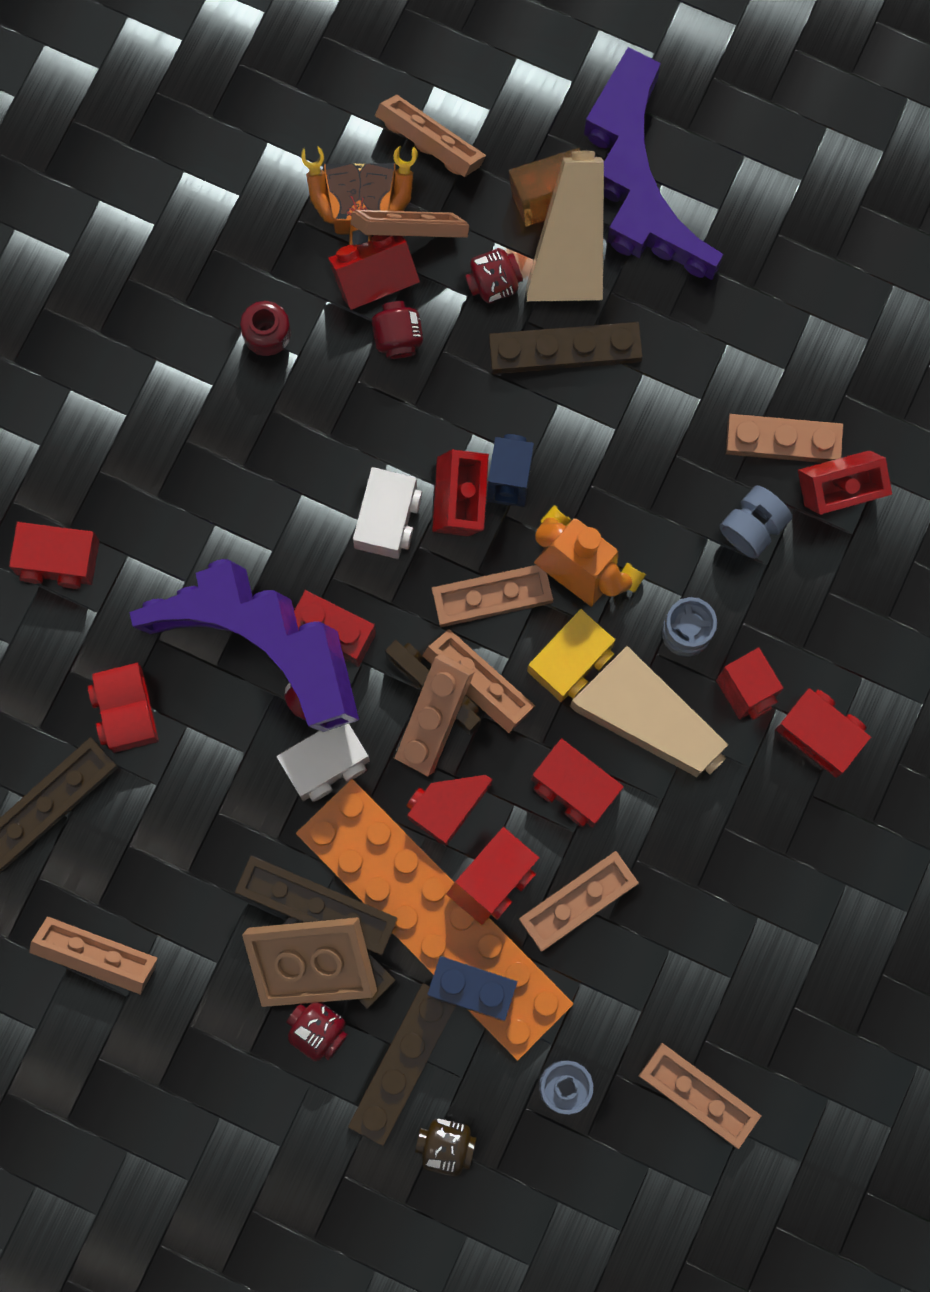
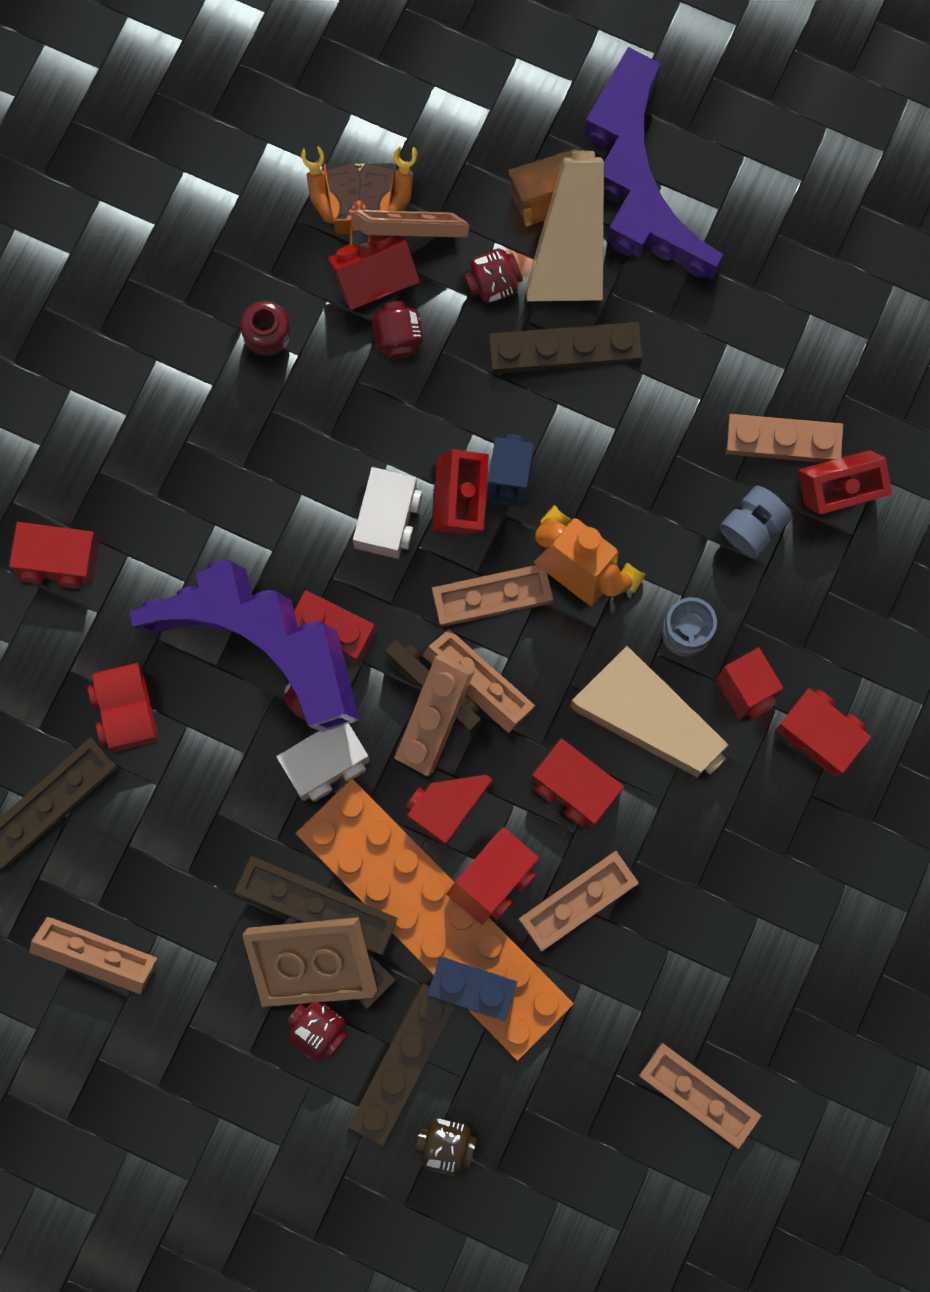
(429, 136): nougat plate -> none
(566, 1087): sand blue wheel -> none
(571, 656): yellow brick -> none

